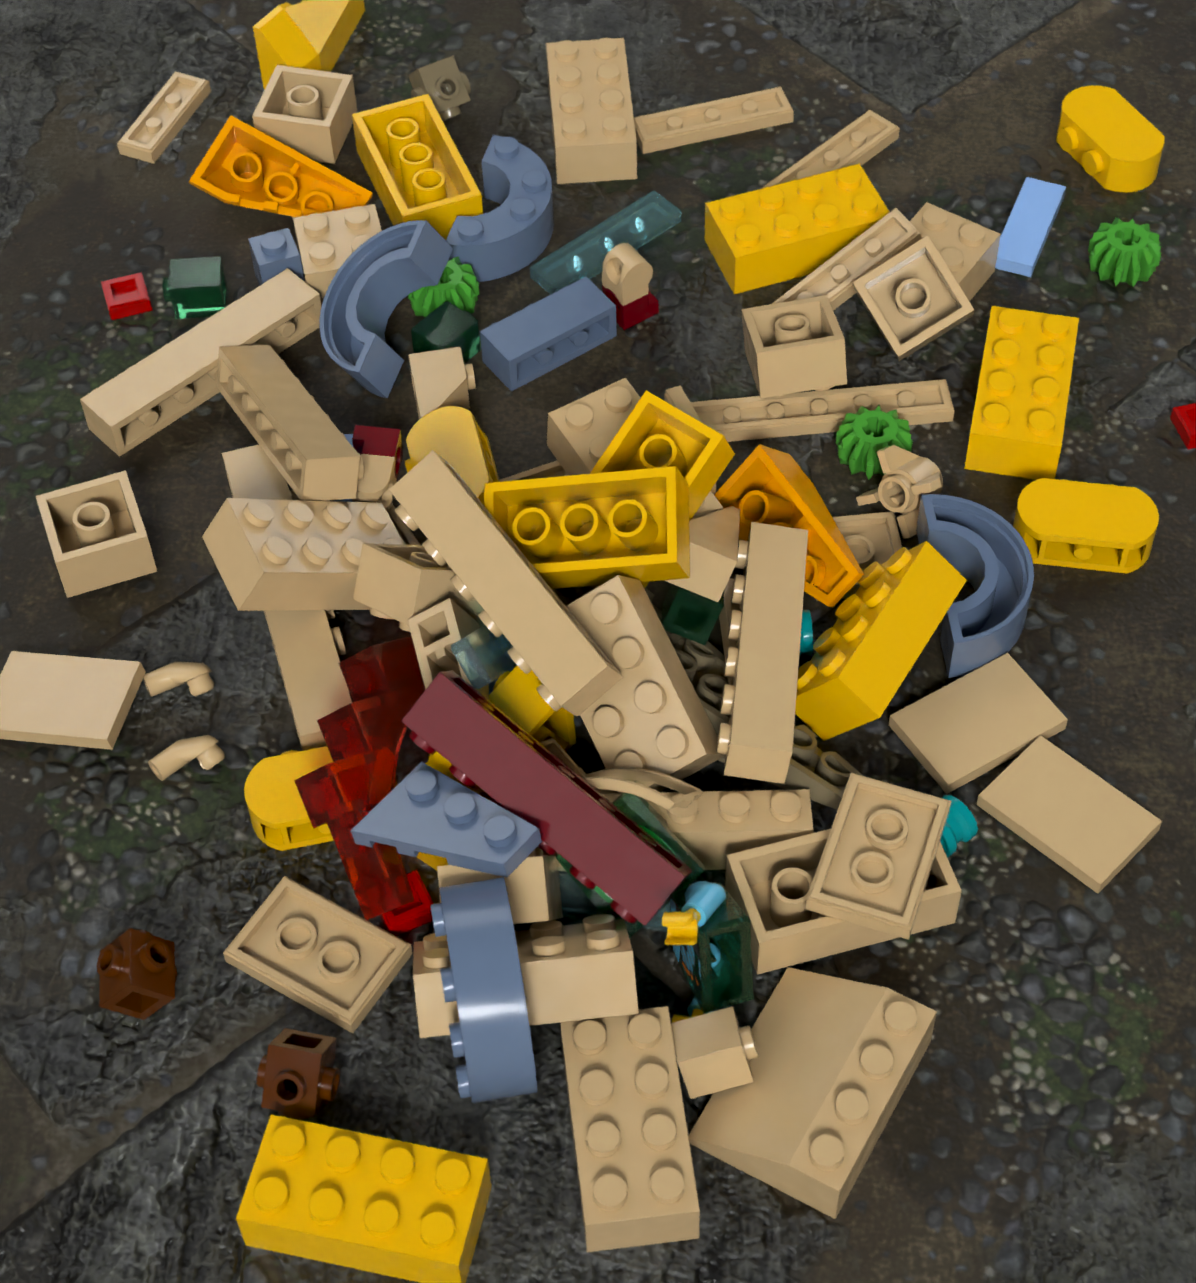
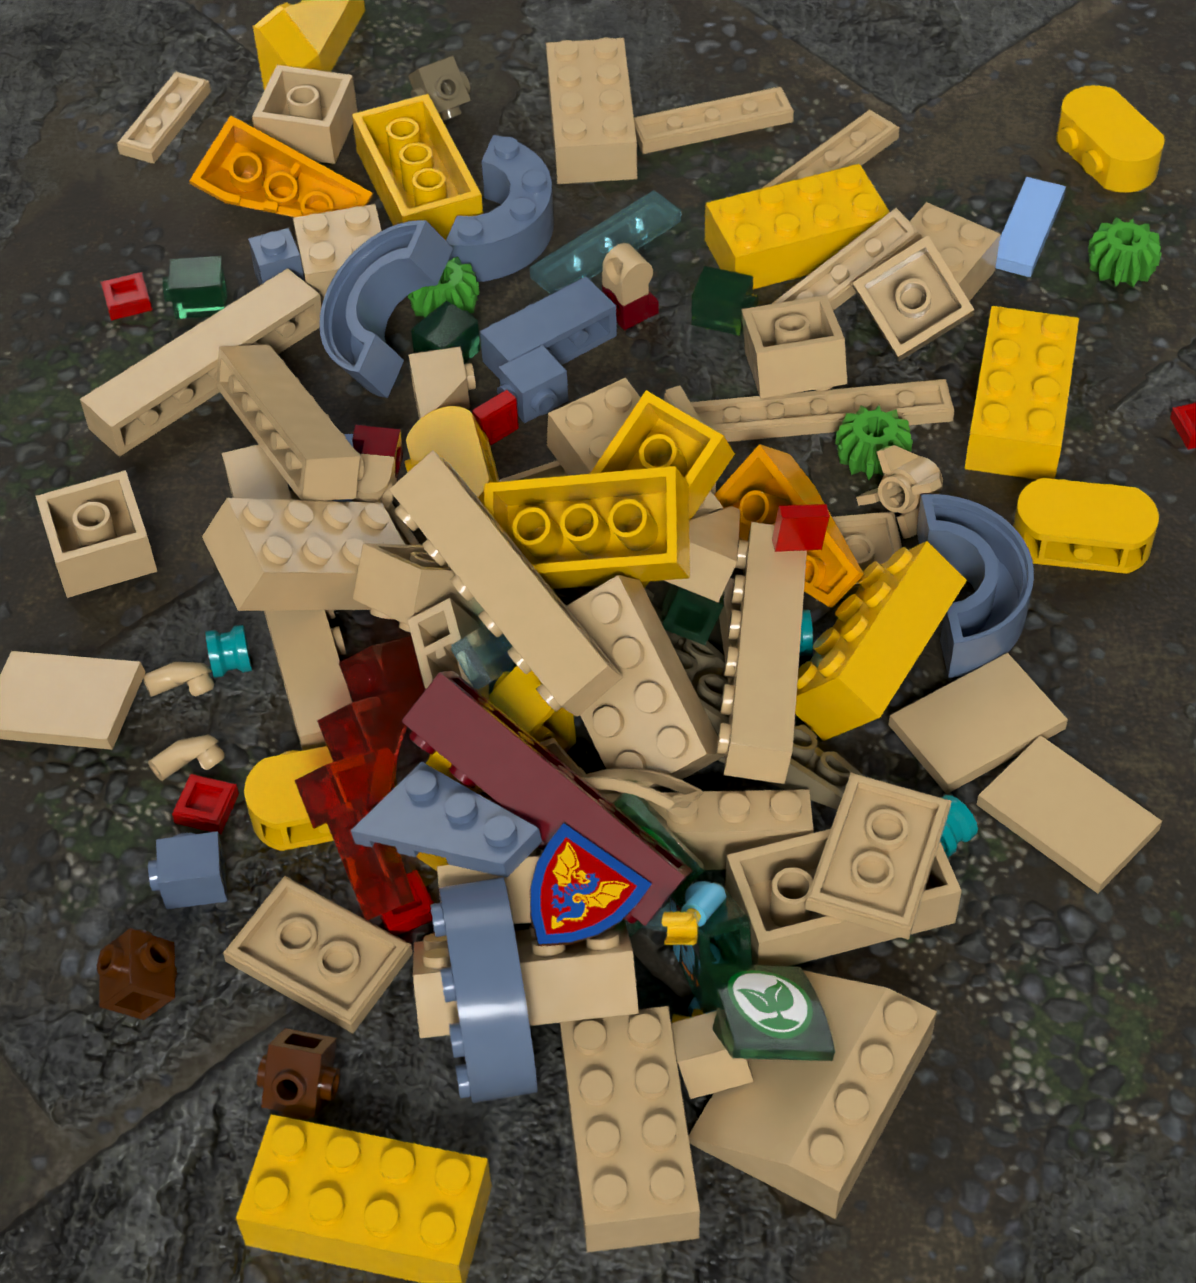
(189, 870): none -> sand blue brick
(205, 803): none -> red tile
(228, 651): none -> teal wheel
(498, 416): none -> red tile
(536, 382): none -> sand blue brick
(580, 890): none -> shield
(720, 298): none -> clear green brick
(767, 1012): none -> slope
(800, 527): none -> red tile

